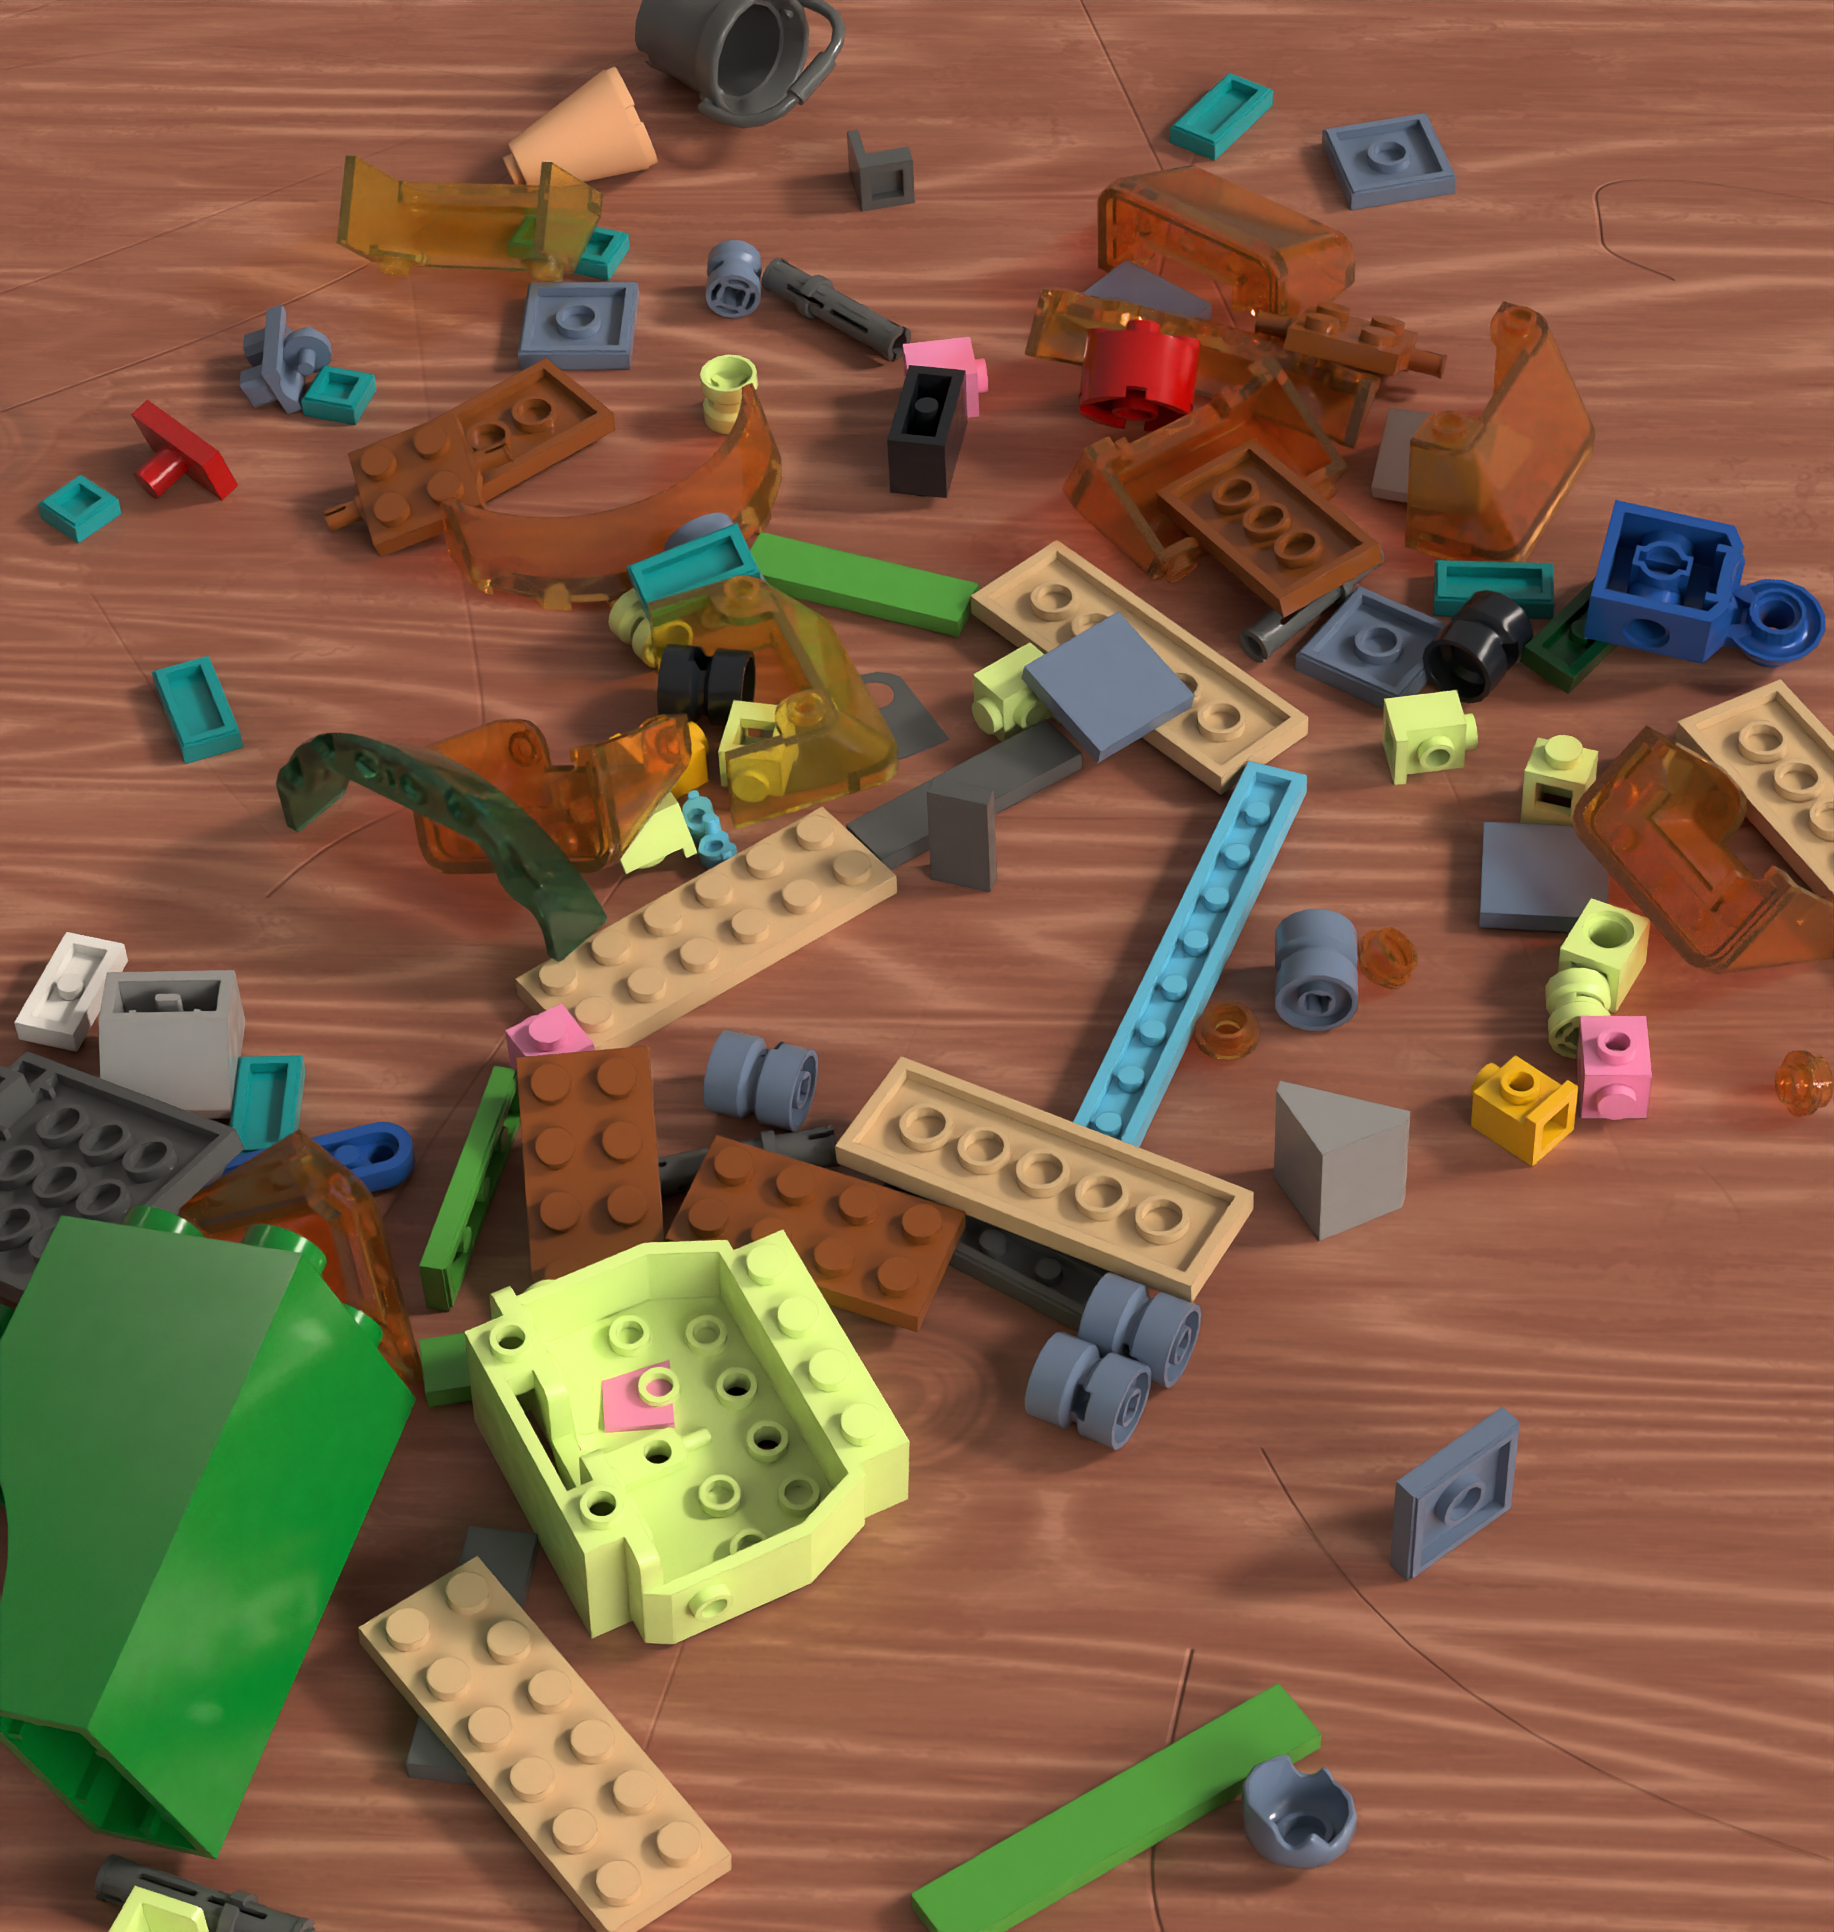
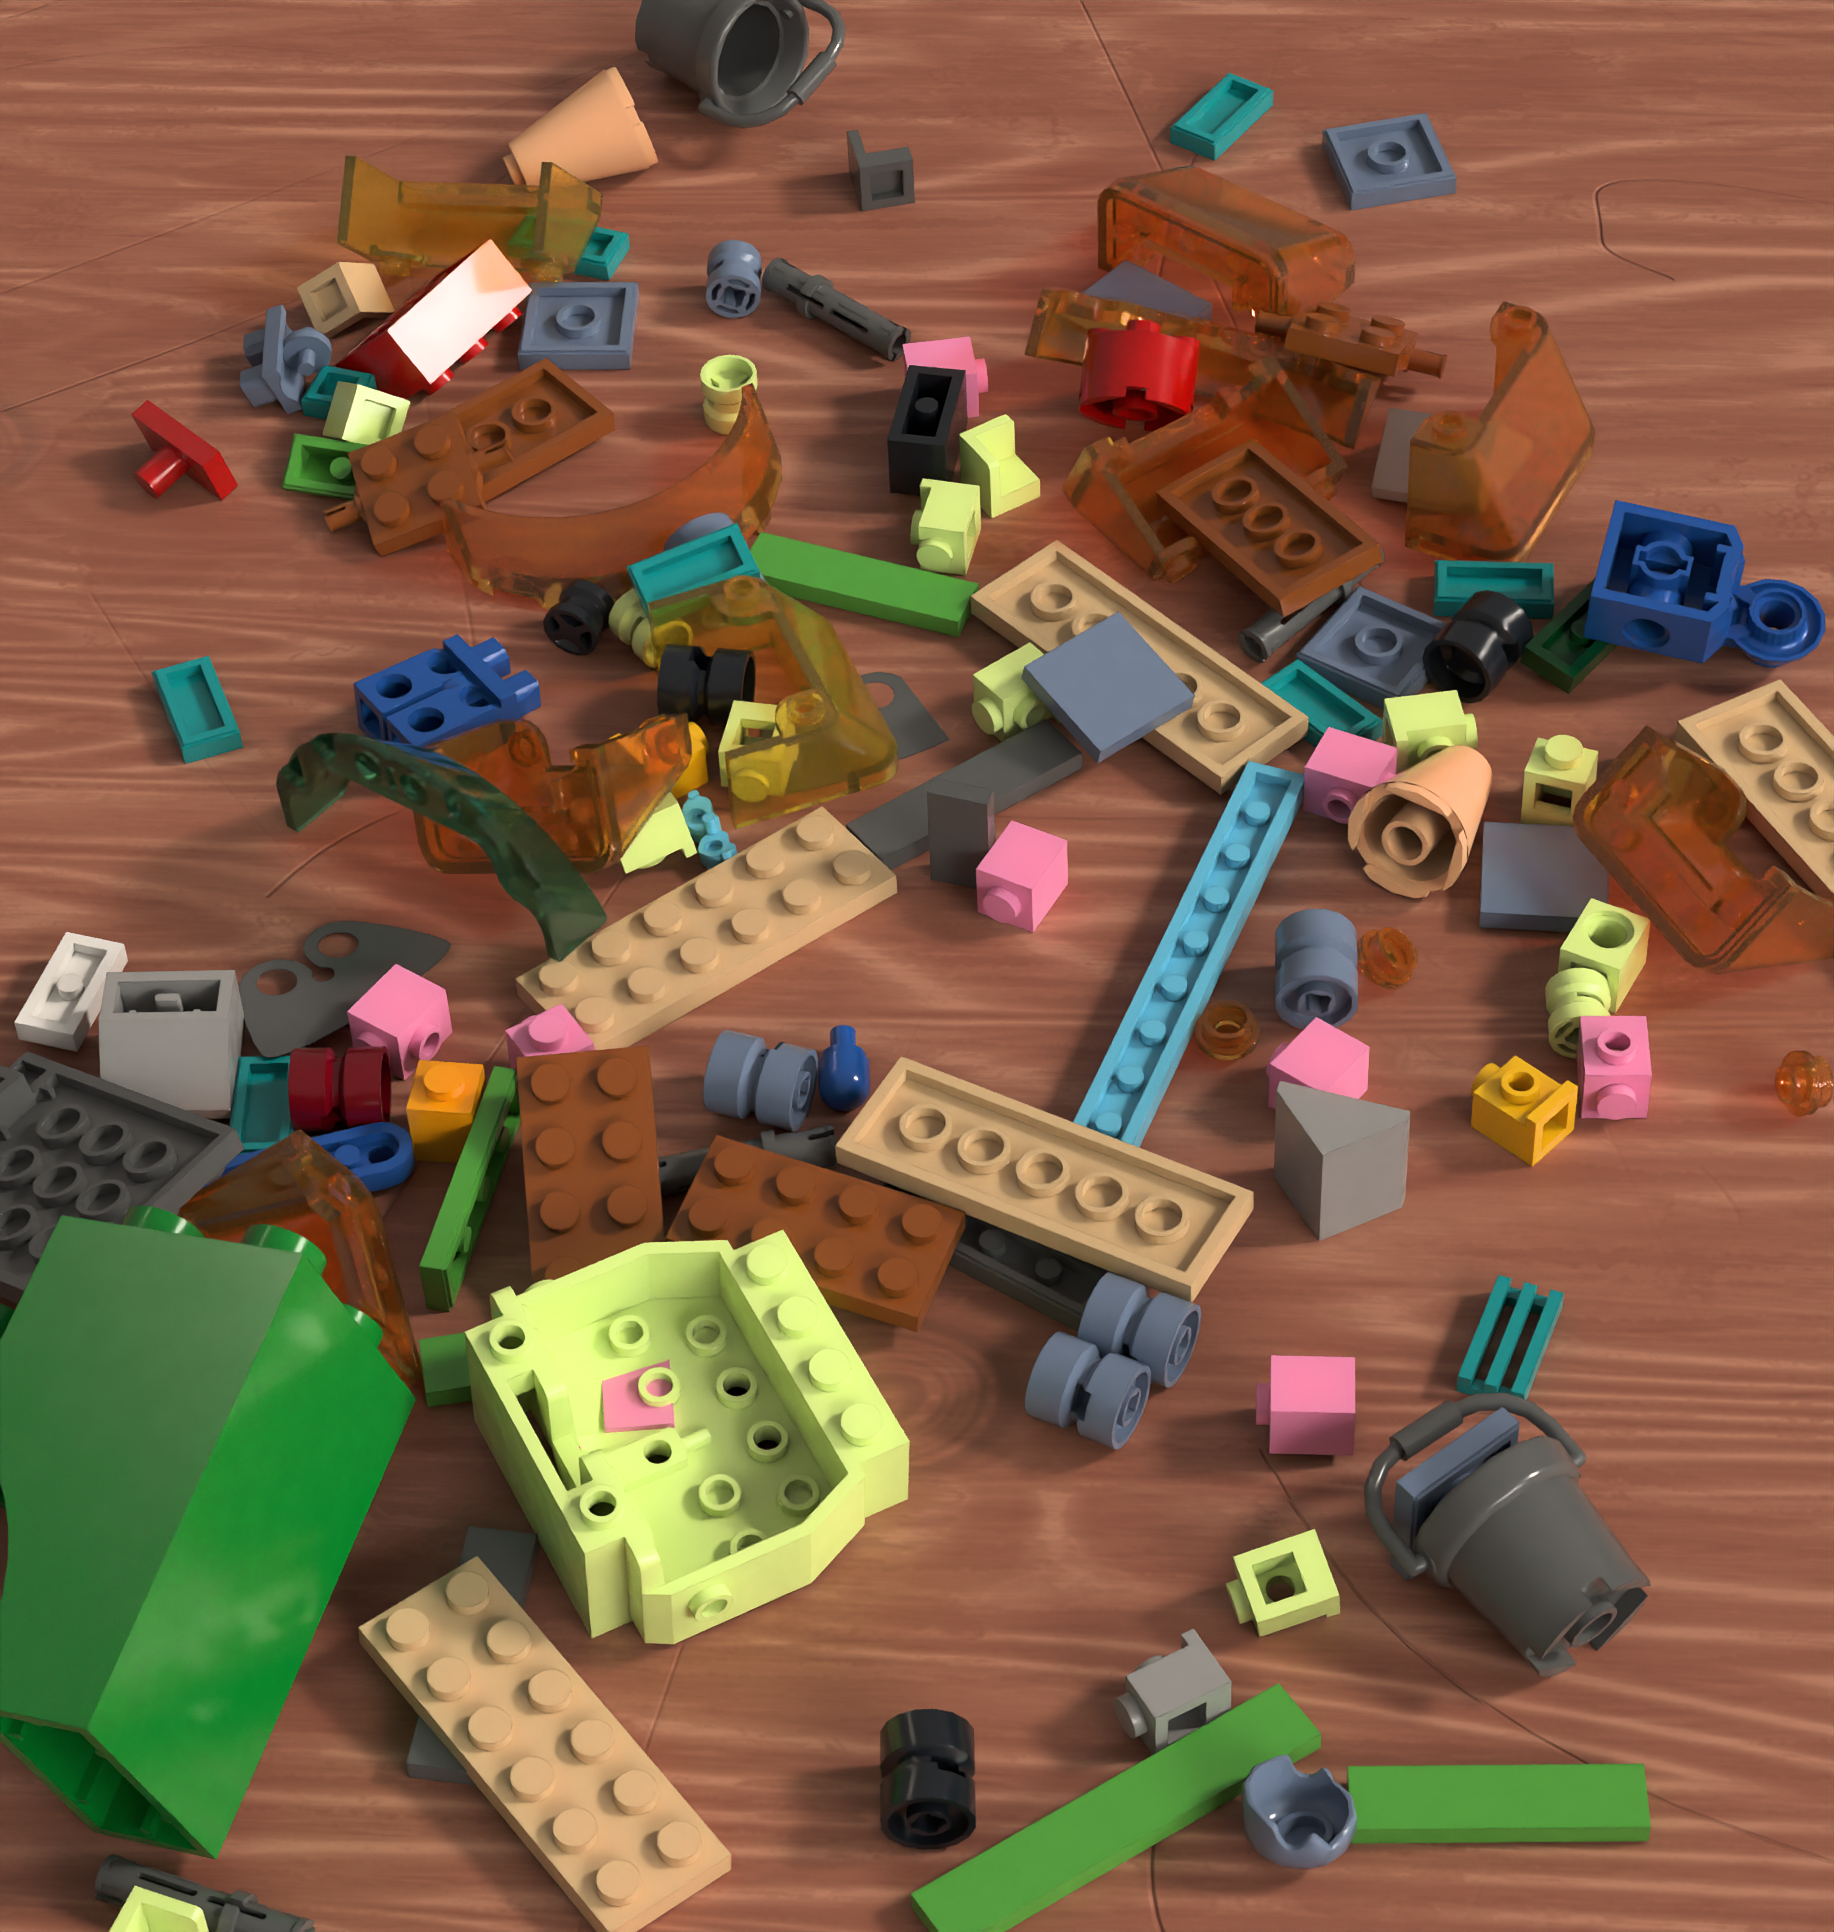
(79, 508): teal tile -> none
(320, 467): none -> bright green slope
(320, 1008): none -> dark grey piece
(339, 1088): none -> dark red wheel
(344, 297): none -> tan panel
(364, 414): none -> yellowish green panel
(404, 1016): none -> bright pink brick
(441, 324): none -> slope
(443, 693): none -> blue hips
(443, 1108): none -> light orange brick
(579, 617): none -> black wheel
(843, 1071): none -> blue cylinder
(927, 1779): none -> black wheel
(946, 526): none -> yellowish green brick
(991, 463): none -> yellowish green panel
(1022, 876): none -> bright pink brick
(1173, 1694): none -> light grey brick
(1291, 1561): none -> yellowish green brick
(1309, 1405): none -> bright pink brick
(1320, 1060): none -> bright pink brick
(1322, 703): none -> teal tile
(1343, 771): none -> bright pink brick
(1422, 822): none -> light nougat cone
(1499, 1803): none -> bright green tile
(1517, 1537): none -> dark grey piece
(1524, 1302): none -> teal tile

